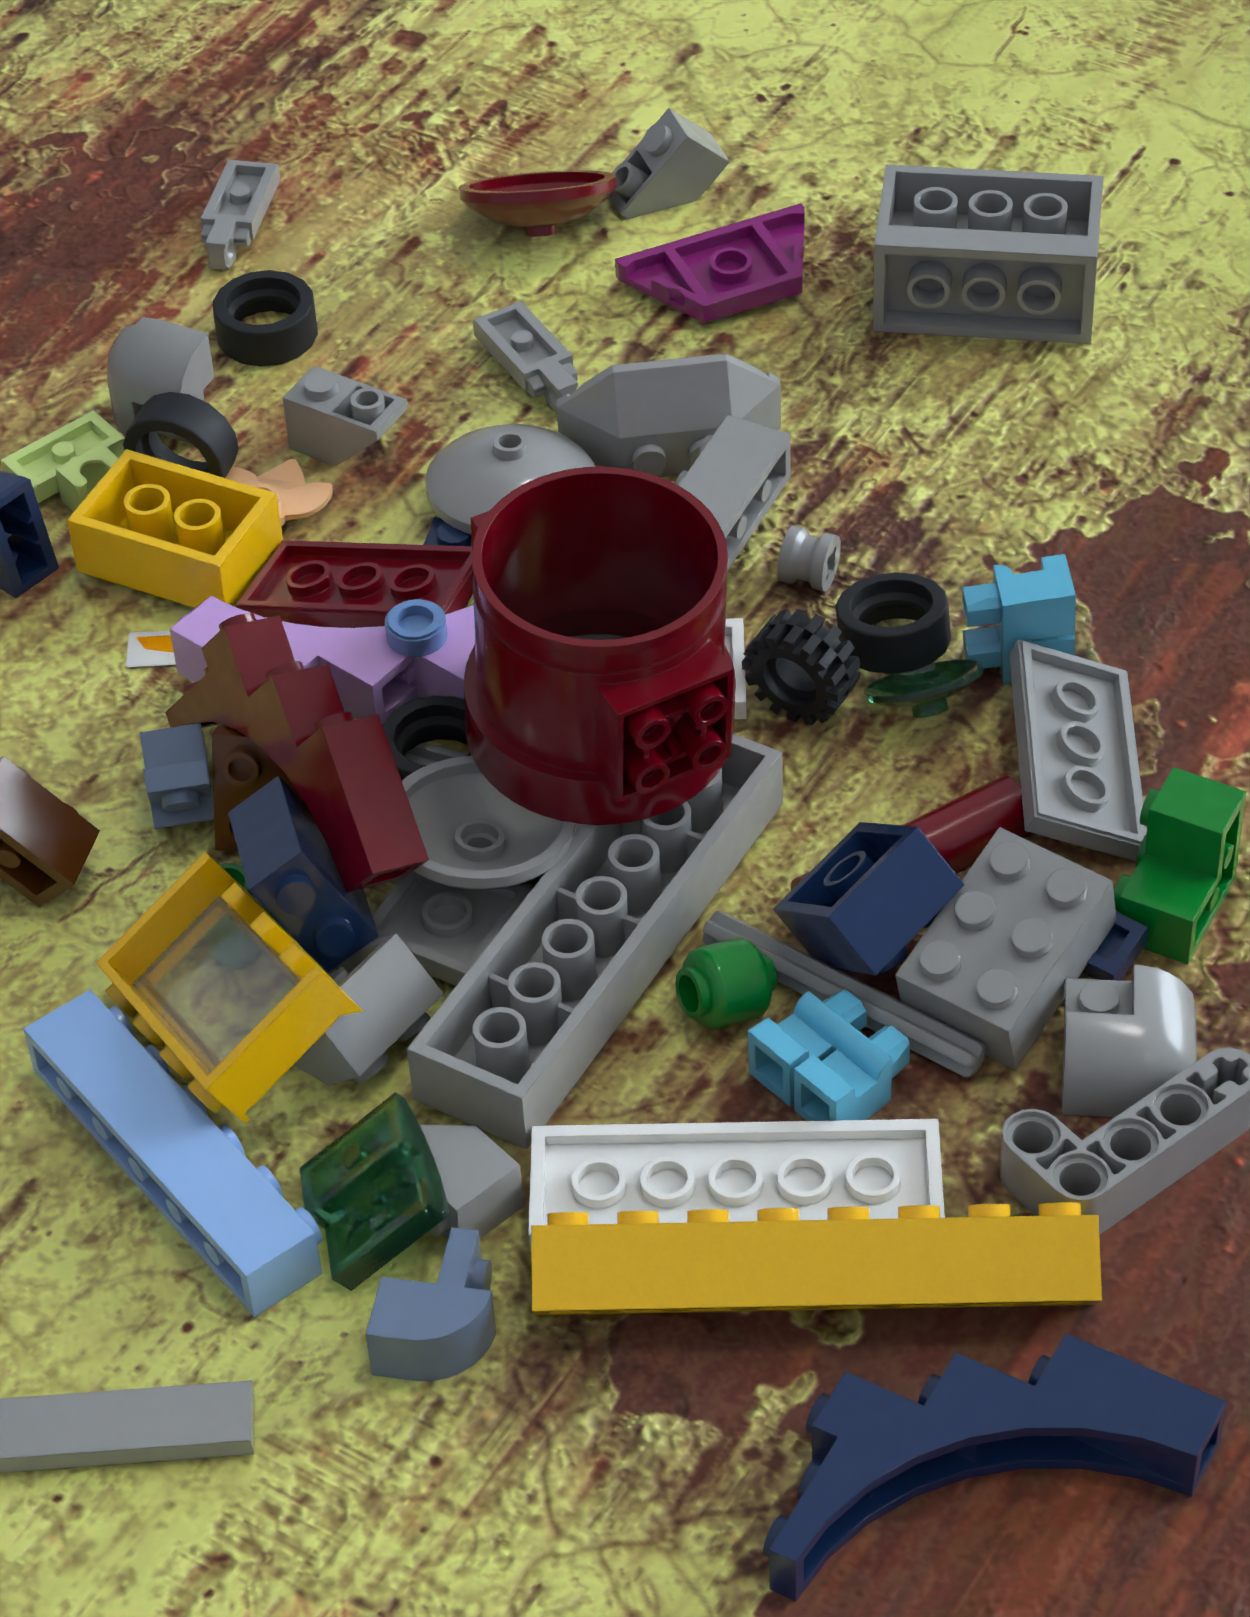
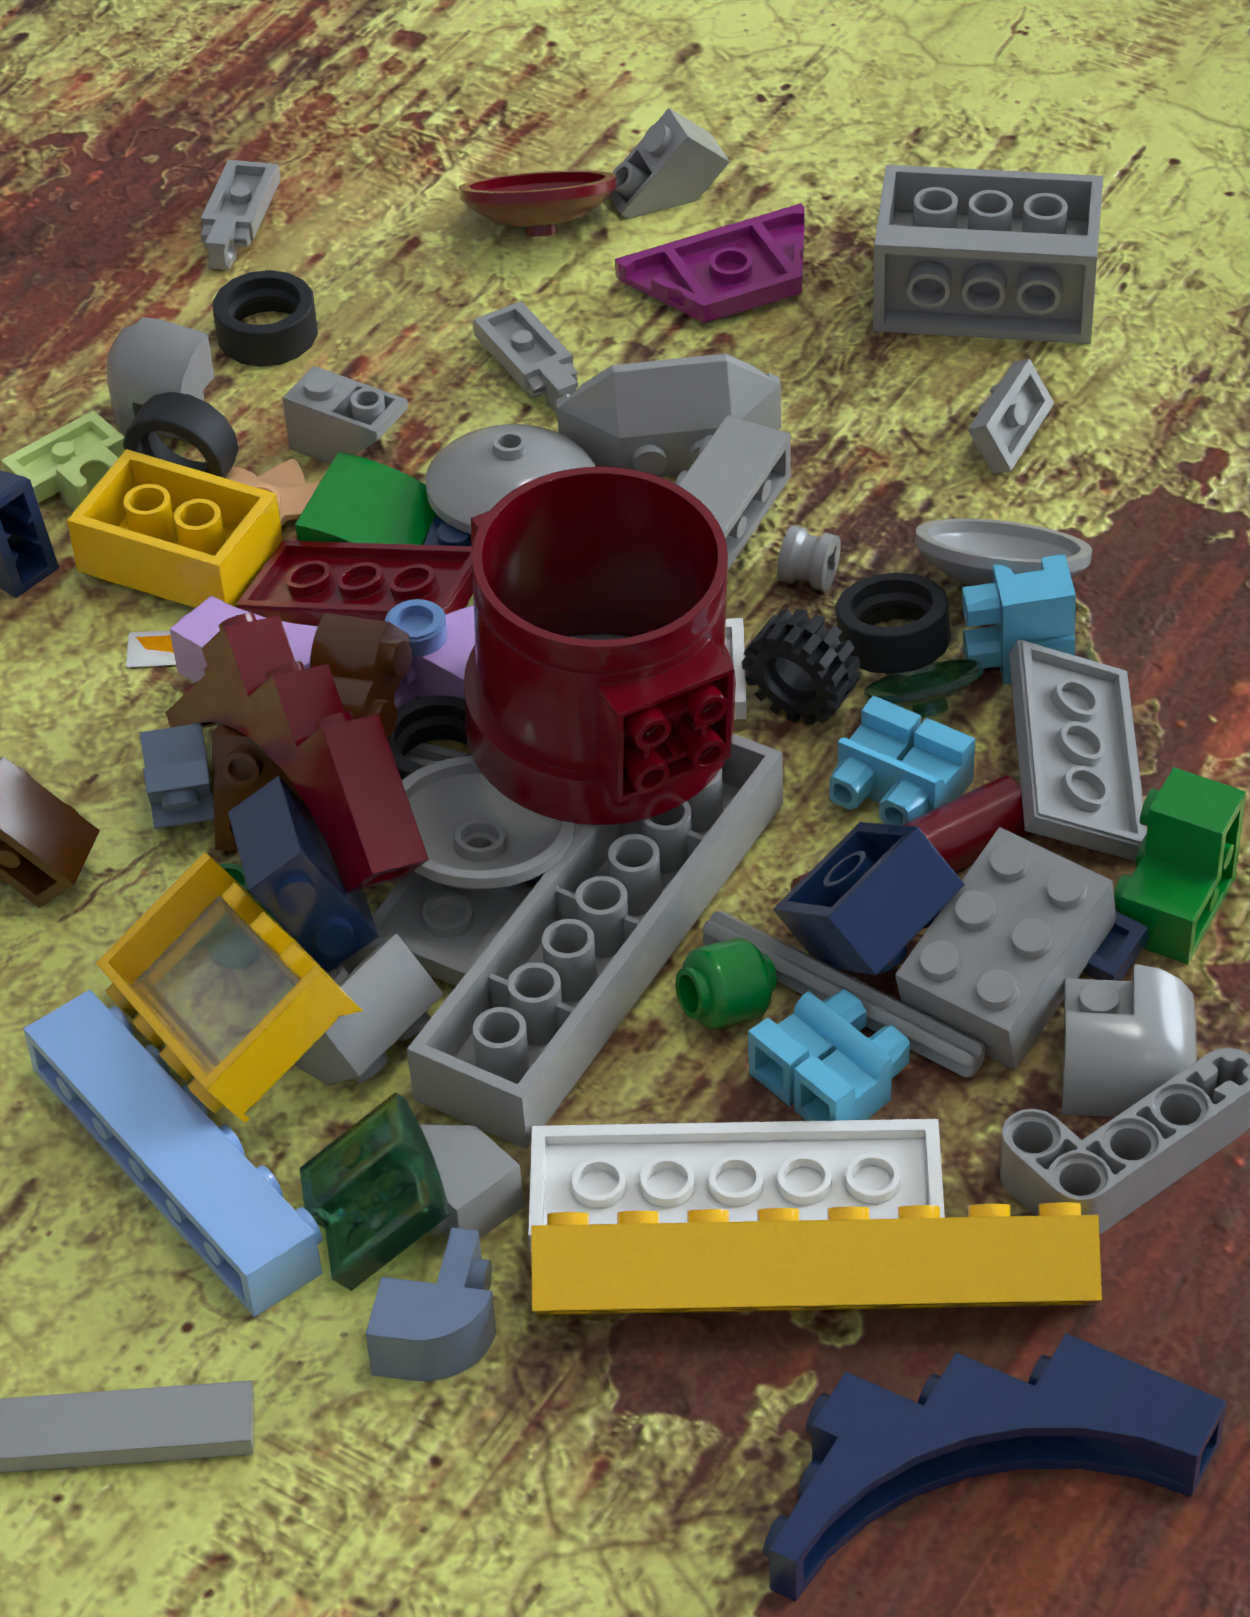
(365, 663): none -> reddish brown brick
(366, 505): none -> green slope
(901, 763): none -> medium azure hips
(970, 548): none -> light grey dish
(1010, 416): none -> light grey plate

